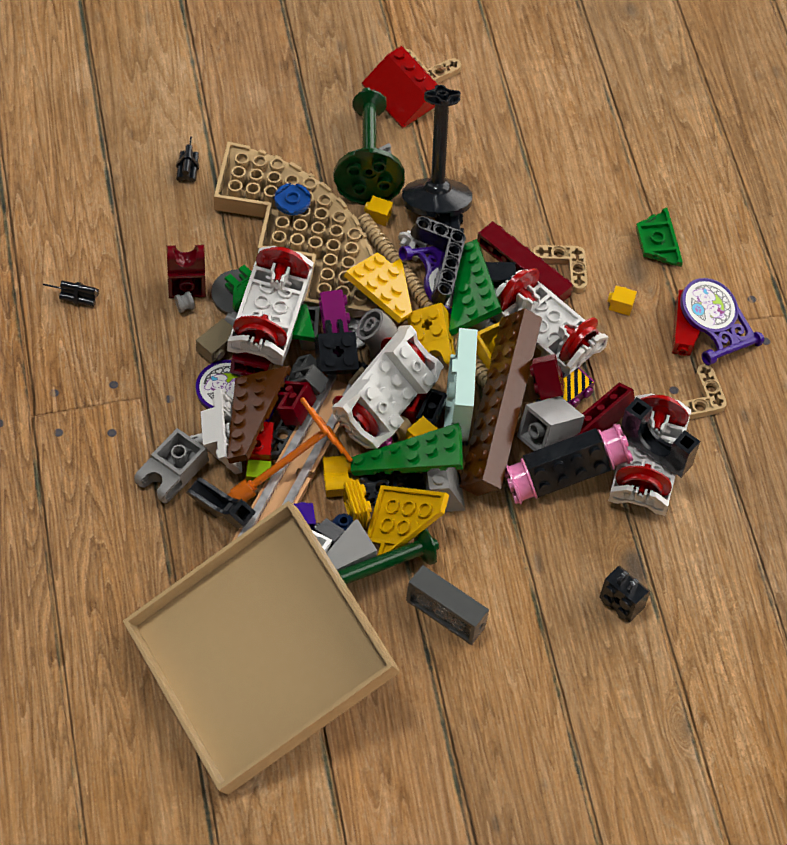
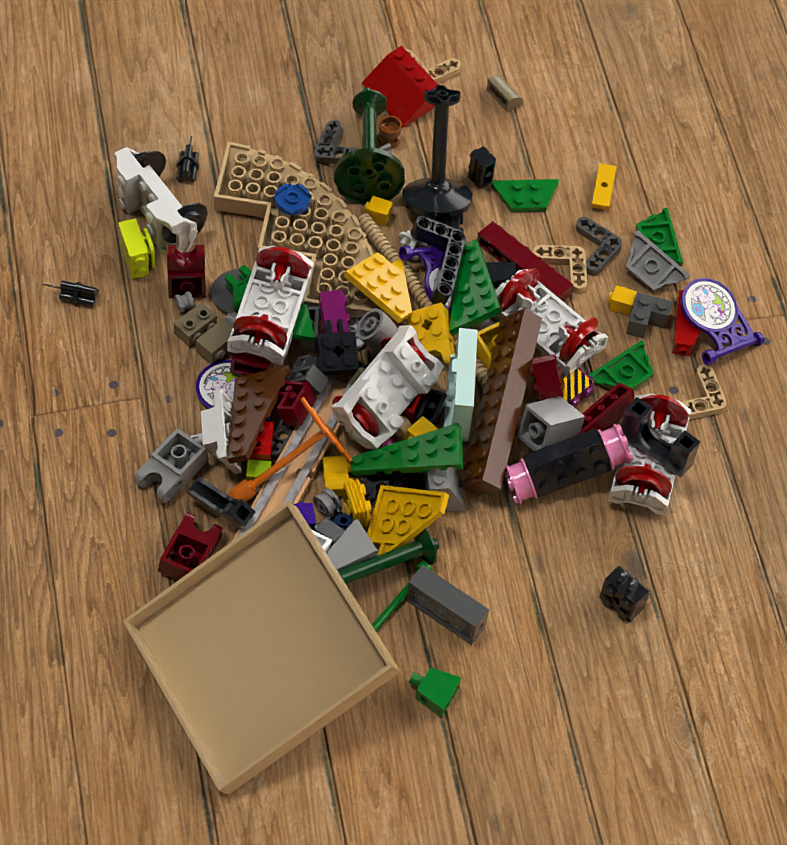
(136, 248): none -> neon yellow brick
(143, 189): none -> white piece
(188, 548): none -> dark red brick
(194, 324): none -> dark tan brick
(326, 152): none -> dark grey beam
(327, 503): none -> light grey wheel
(389, 131): none -> dark orange wheel
(396, 601): none -> green piece
(436, 689): none -> green torso
(481, 167): none -> black brick
(503, 93): none -> dark tan brick
(526, 194): none -> green wing
(603, 186): none -> yellow tile
(603, 243): none -> dark grey beam
(628, 368): none -> green wing
(648, 311): none -> dark grey brick
(652, 265): none -> light grey wing

